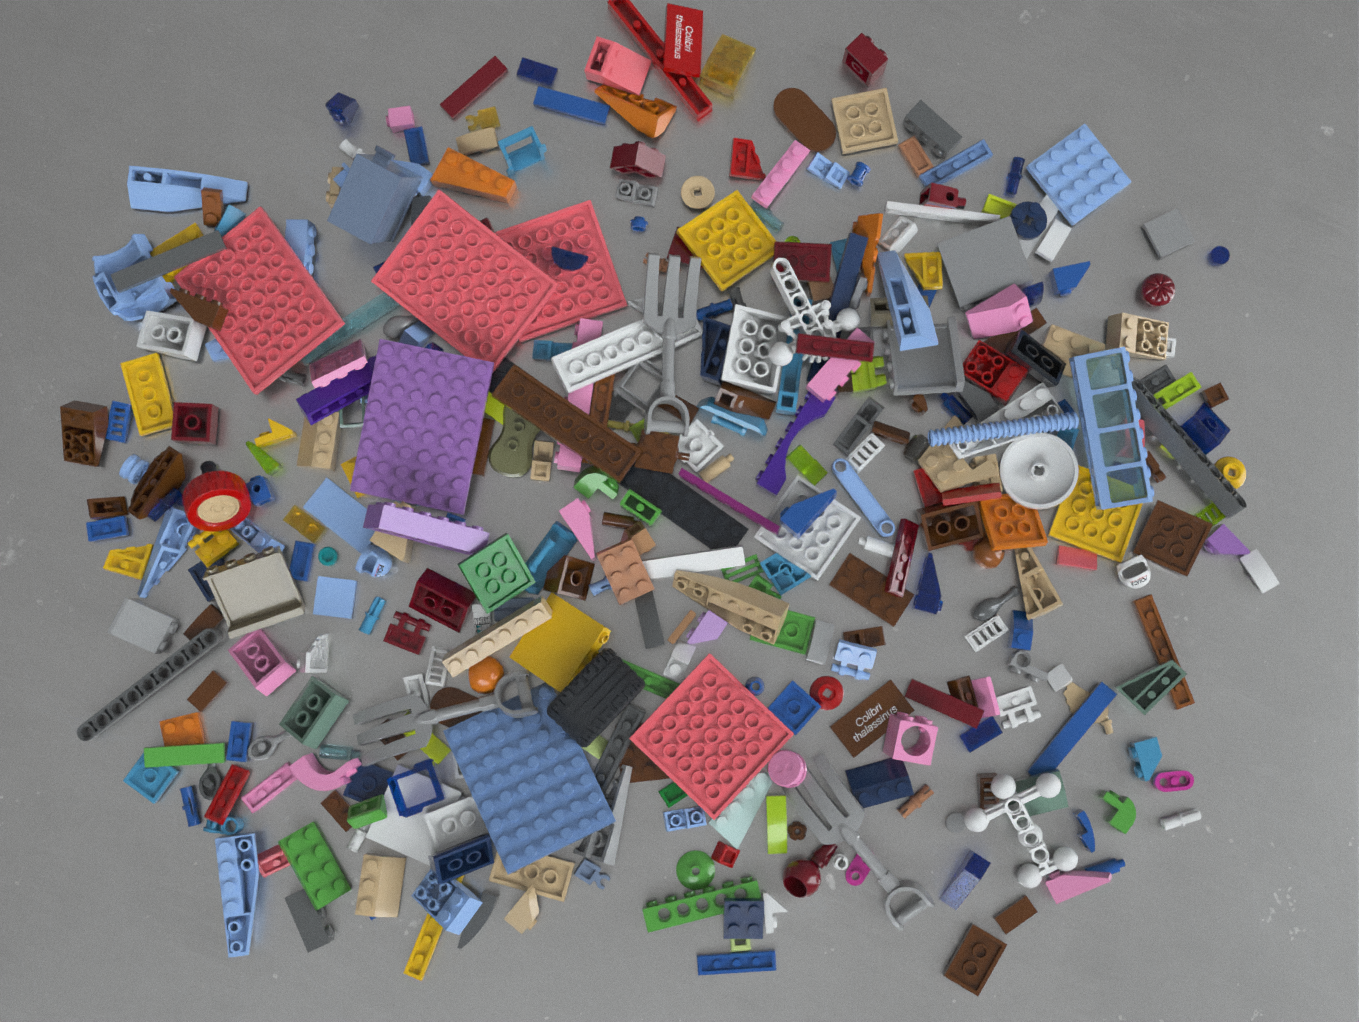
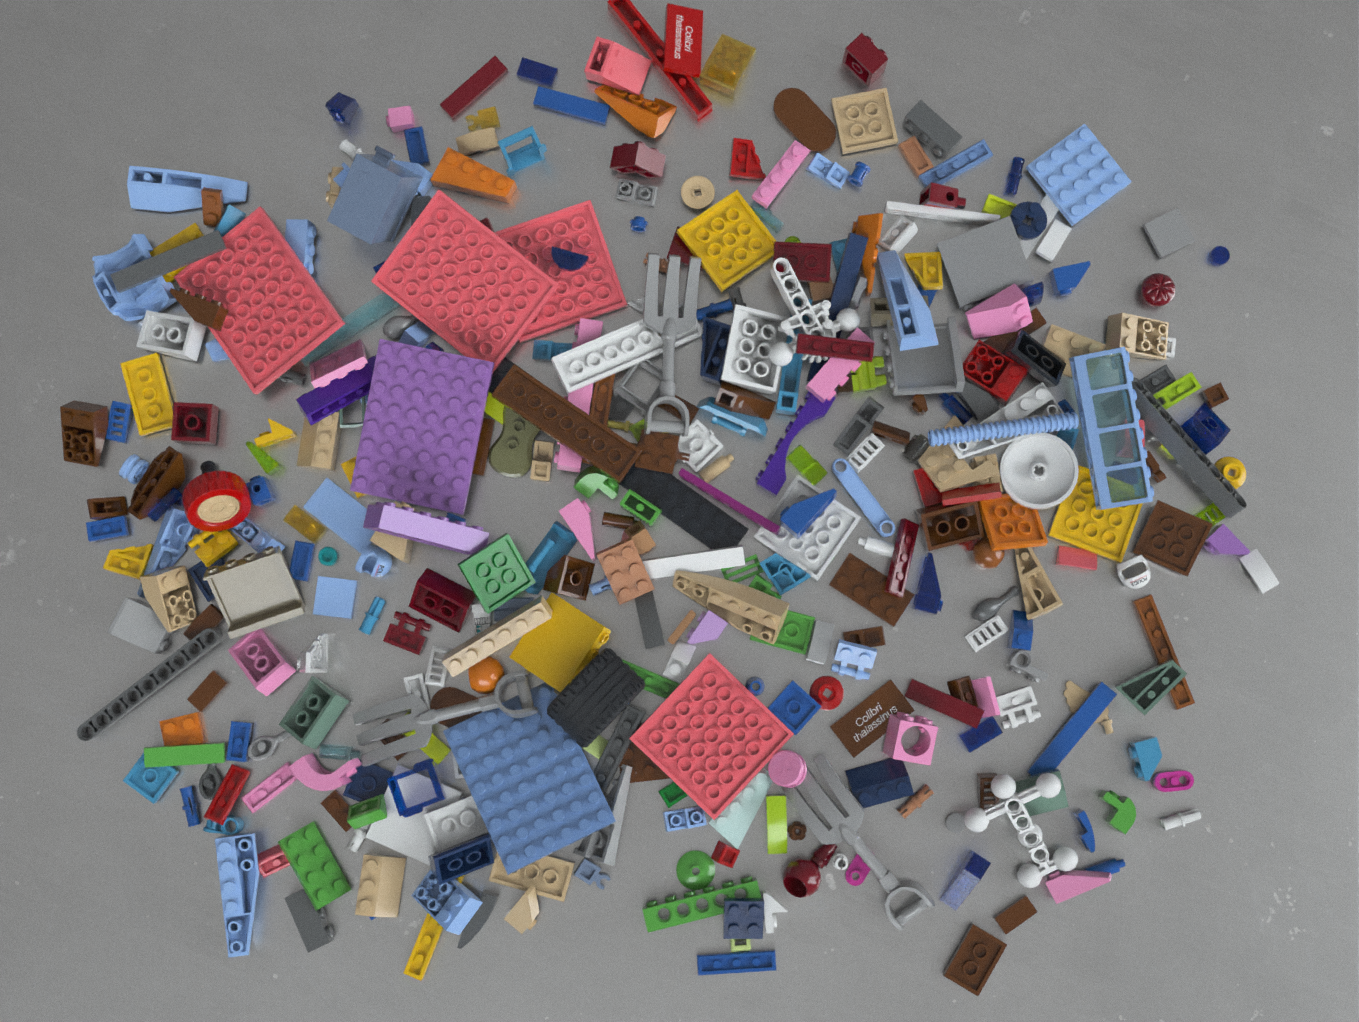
(170, 596): none -> tan slope
(1059, 677): white slope -> none

